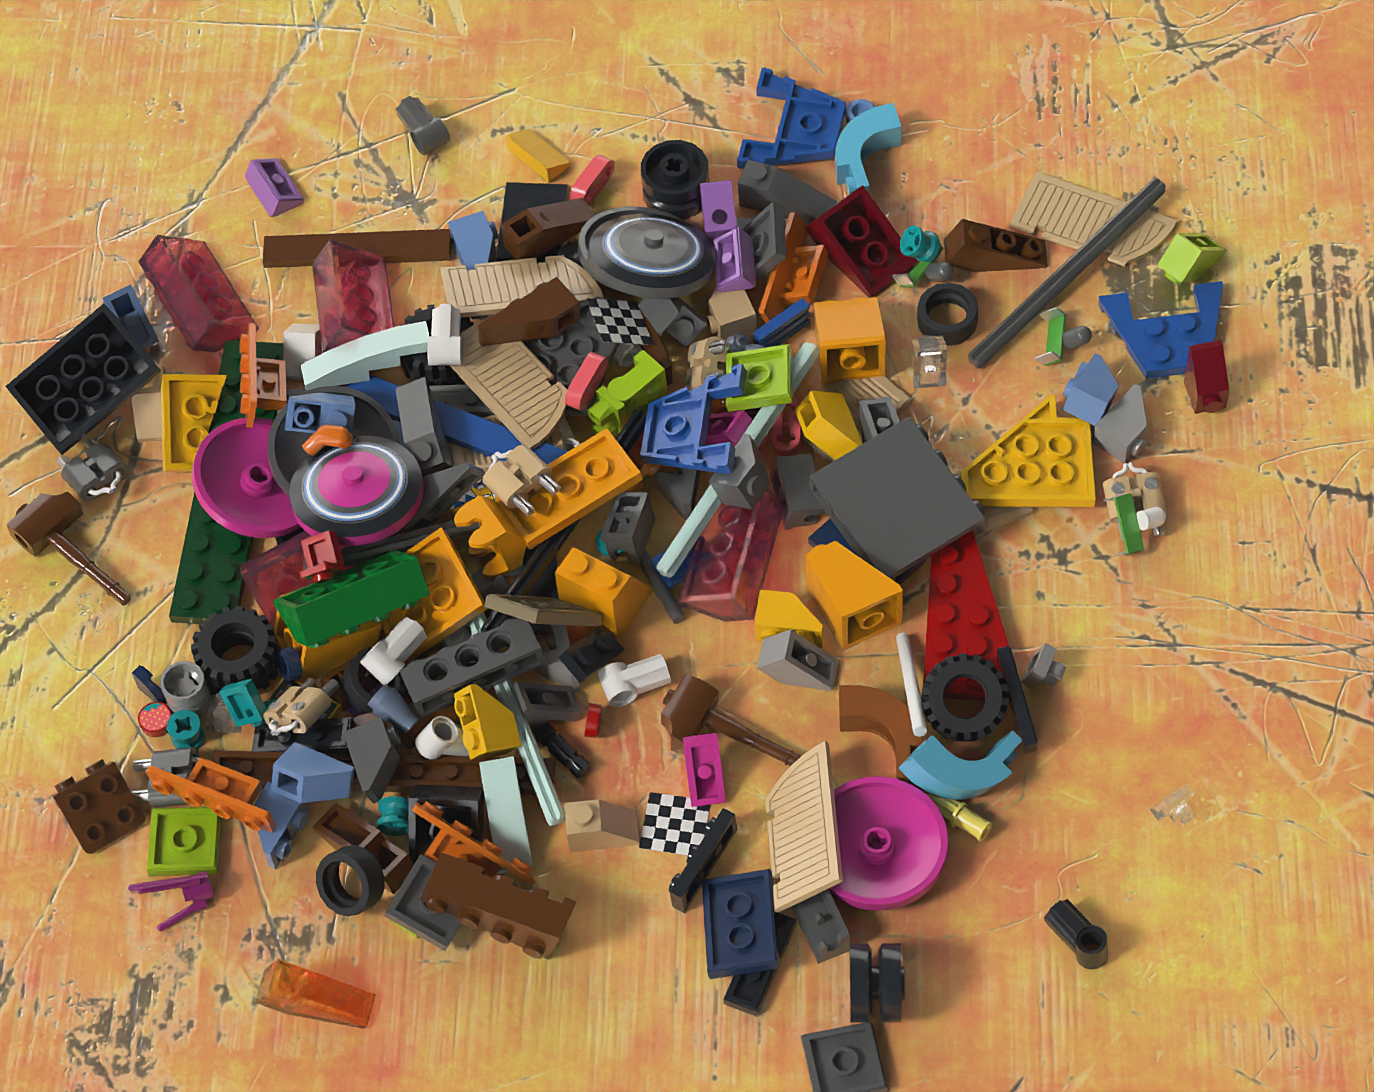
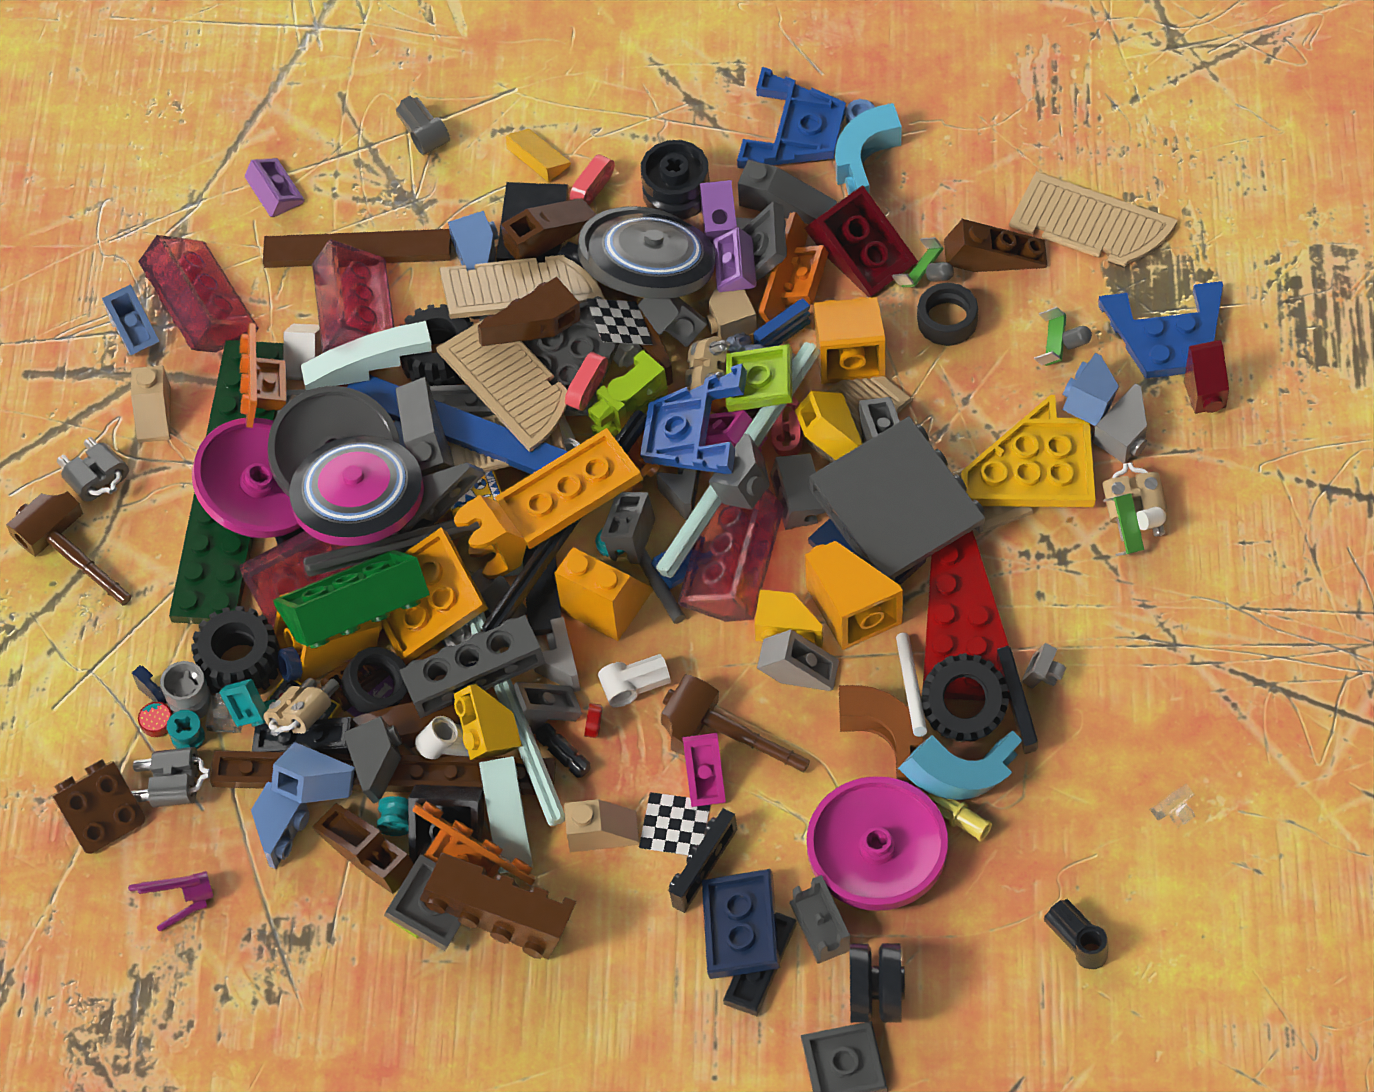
(83, 378): black slope -> none
(184, 841): lime tile -> none
(186, 416): yellow wing -> none
(217, 788): orange bracket -> none
(313, 410): medium blue slope -> none
(313, 995): clear orange slope -> none
(322, 557): red bracket -> none
(328, 435): orange arm -> none
(333, 892): black tyre -> none
(389, 655): white piece -> none
(393, 708): sand blue cone -> none
(445, 339): white piece -> none
(519, 476): tan piece -> none
(543, 610): dark tan tile -> none
(591, 653): black plate -> none
(804, 830): tan piece -> none
(919, 244): teal wheel -> none
(928, 361): clear slope -> none
(1066, 273): dark grey axle -> none
(1190, 257): lime slope -> none

